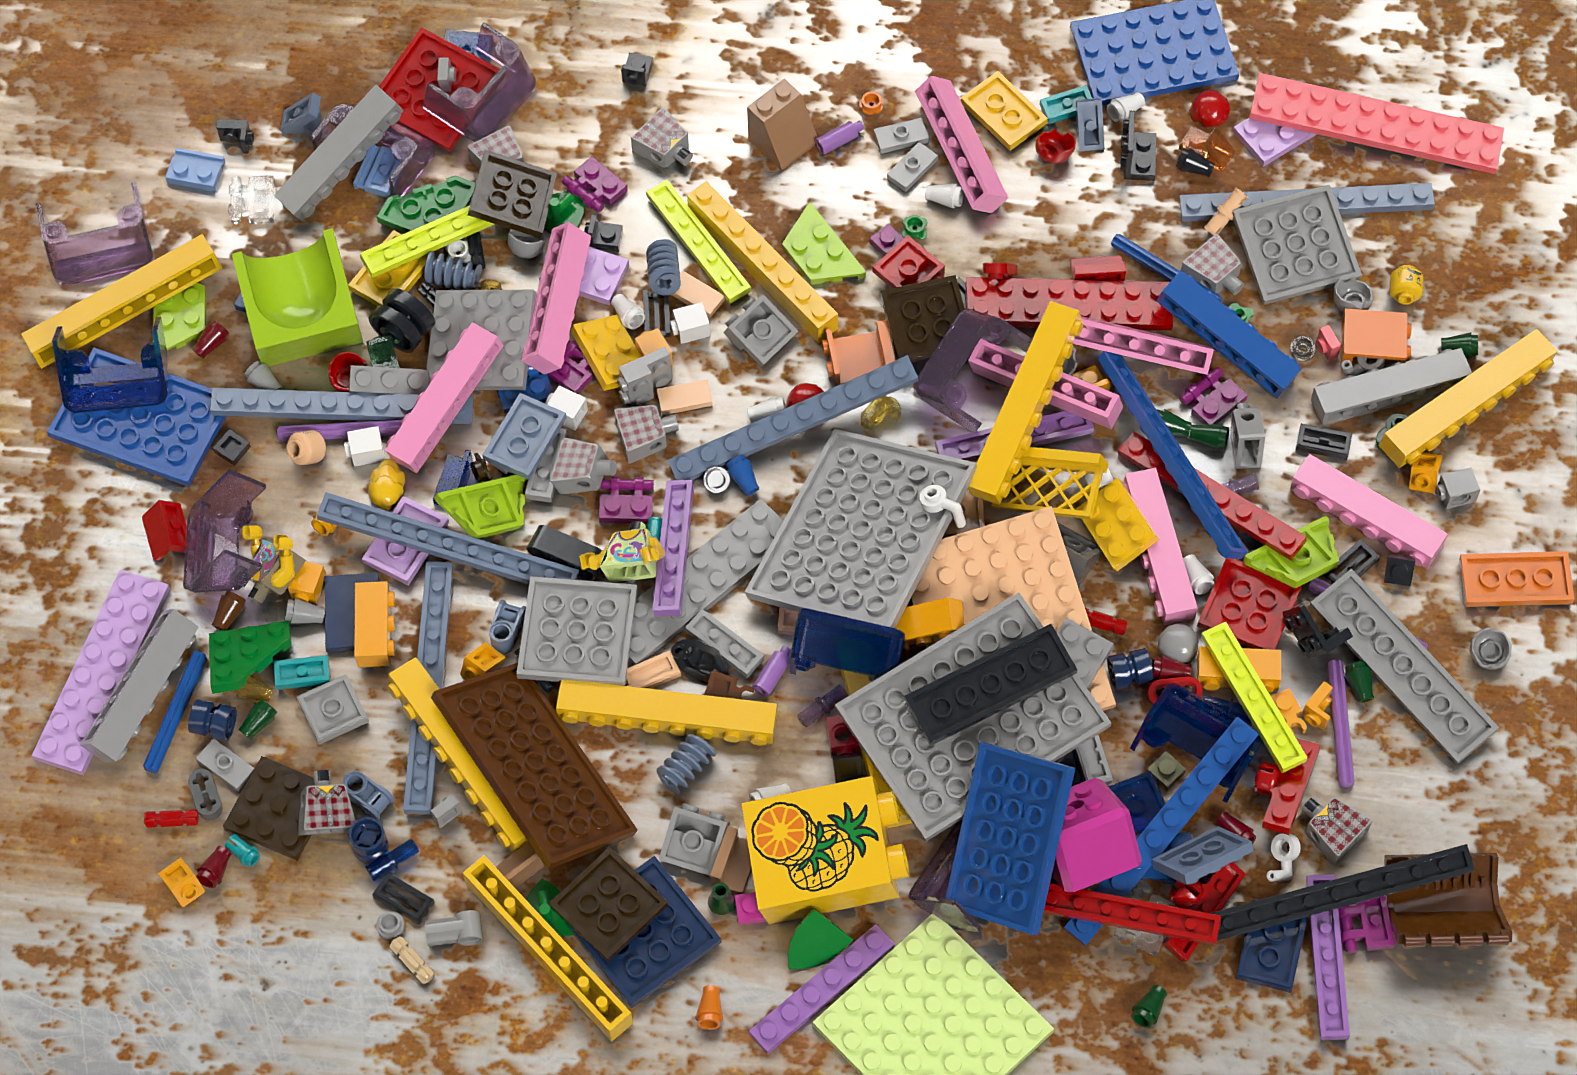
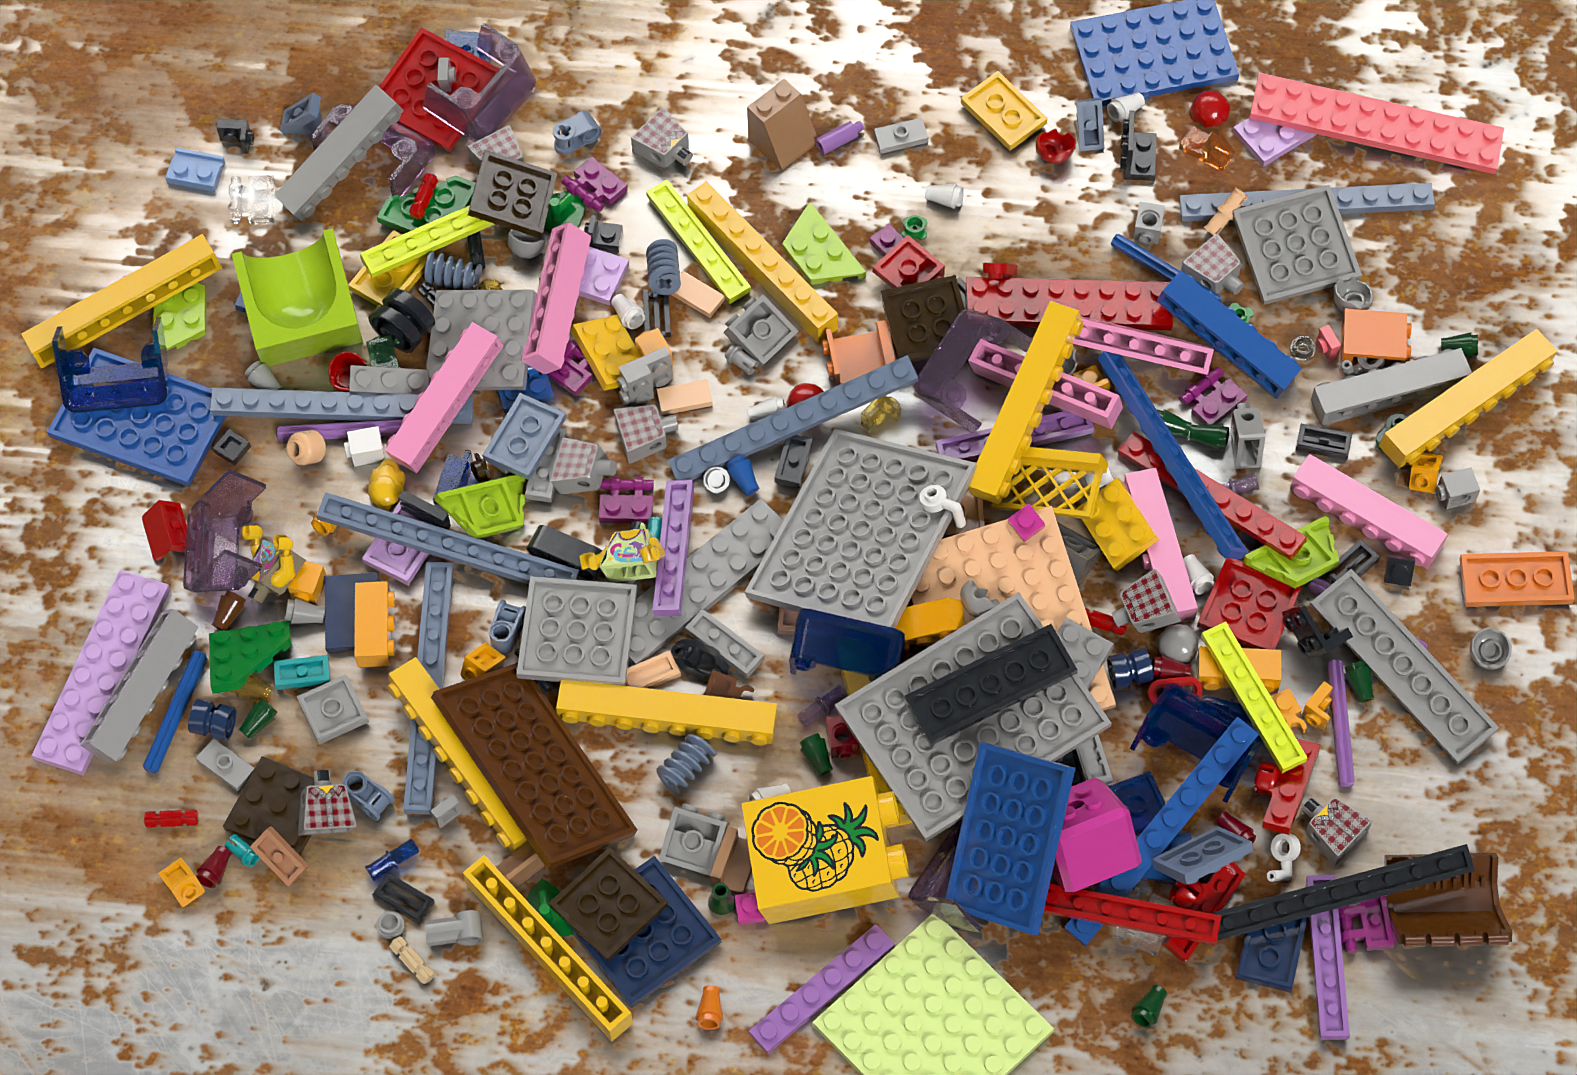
(98, 251): clear purple windscreen -> none
(210, 339): dark red cone -> none
(211, 792): dark grey beam -> none
(279, 856): none -> nougat plate
(368, 839): dark blue wheel -> none
(376, 170): medium blue plate -> none
(423, 195): none -> red axle
(424, 510): none -> black tile
(459, 246): white plate -> none
(571, 403): white brick -> none
(577, 130): none -> sand blue piece
(637, 69): bracket -> none
(690, 323): white brick -> none
(741, 359): none -> light grey pin
(772, 671): medium lavender cylinder -> none
(793, 461): none -> plate
(815, 942): green shield -> none
(816, 752): none -> dark green cone
(847, 767): black plate -> none
(871, 98): orange plate -> none
(912, 167): plate -> none
(961, 144): bright pink brick -> none
(975, 599): none -> light grey hair
(1026, 522): none -> dark pink plate
(1063, 104): teal plate -> none
(1098, 268): panel -> none
(1147, 604): none -> light grey torso
(1149, 214): none -> light grey brick
(1166, 770): olive plate -> none
(1193, 162): black cone -> none
(1406, 284): yellow head -> none

